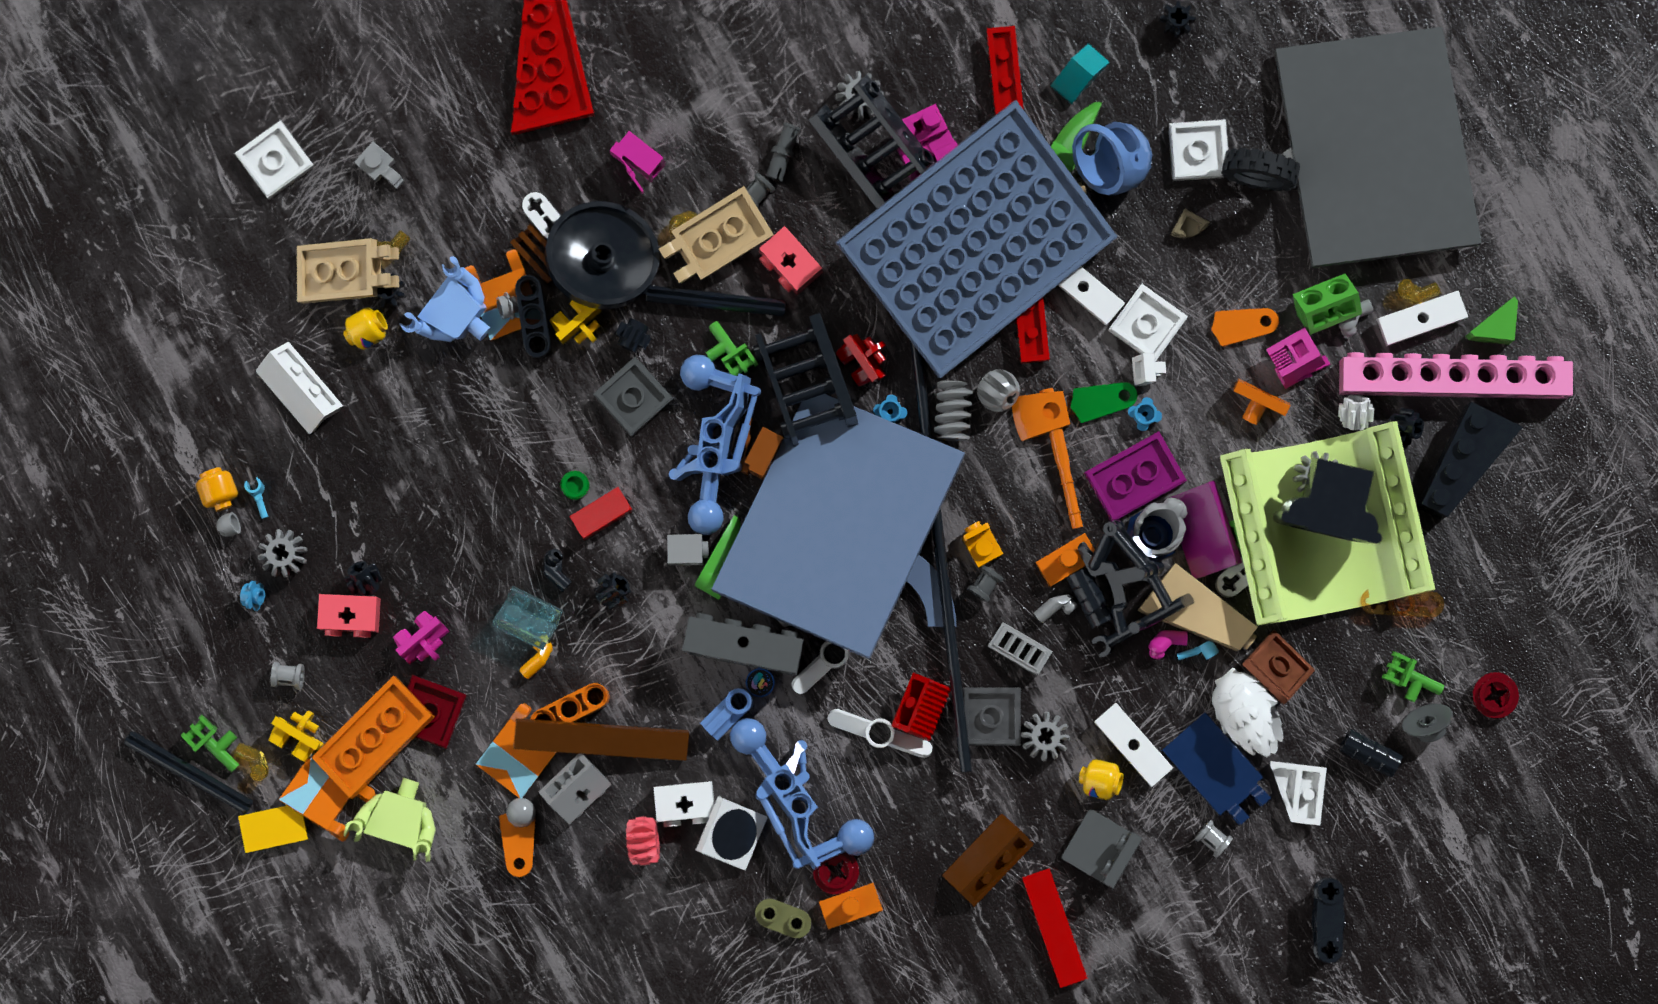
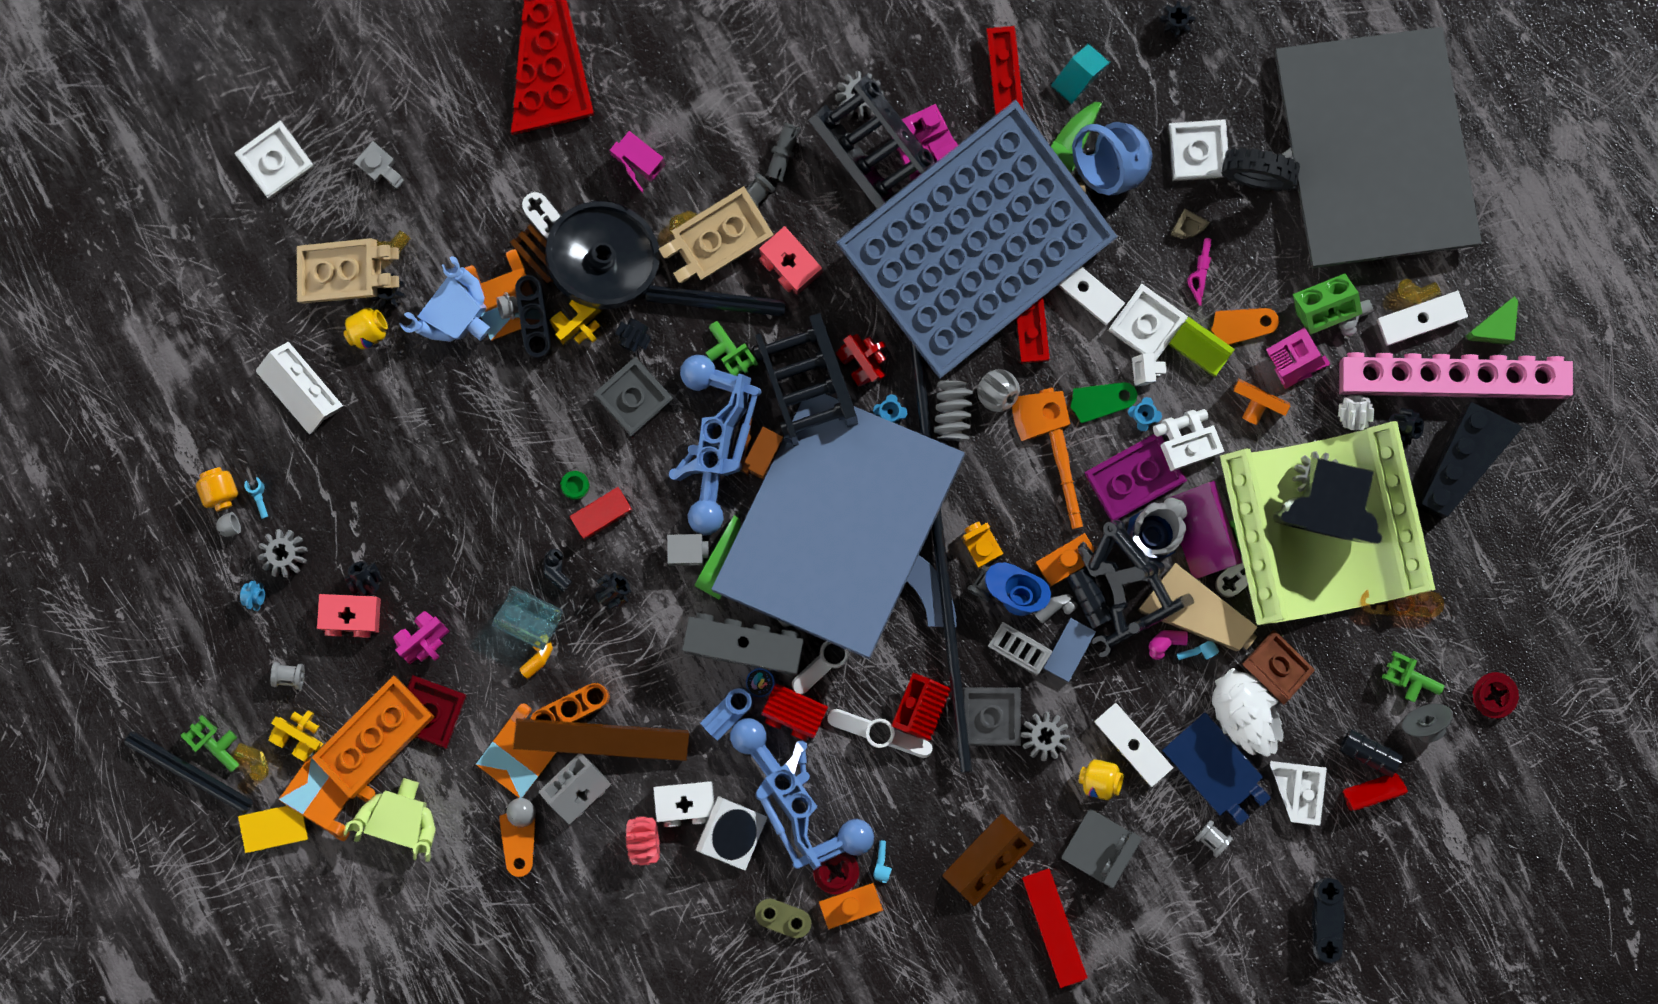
(794, 712): none -> red brick
(881, 872): none -> medium azure hand
(1017, 589): none -> blue piece
(1069, 650): none -> sand blue tile
(1190, 448): none -> white plate
(1201, 273): none -> dark pink hand
(1201, 346): none -> lime panel
(1374, 792): none -> red slope

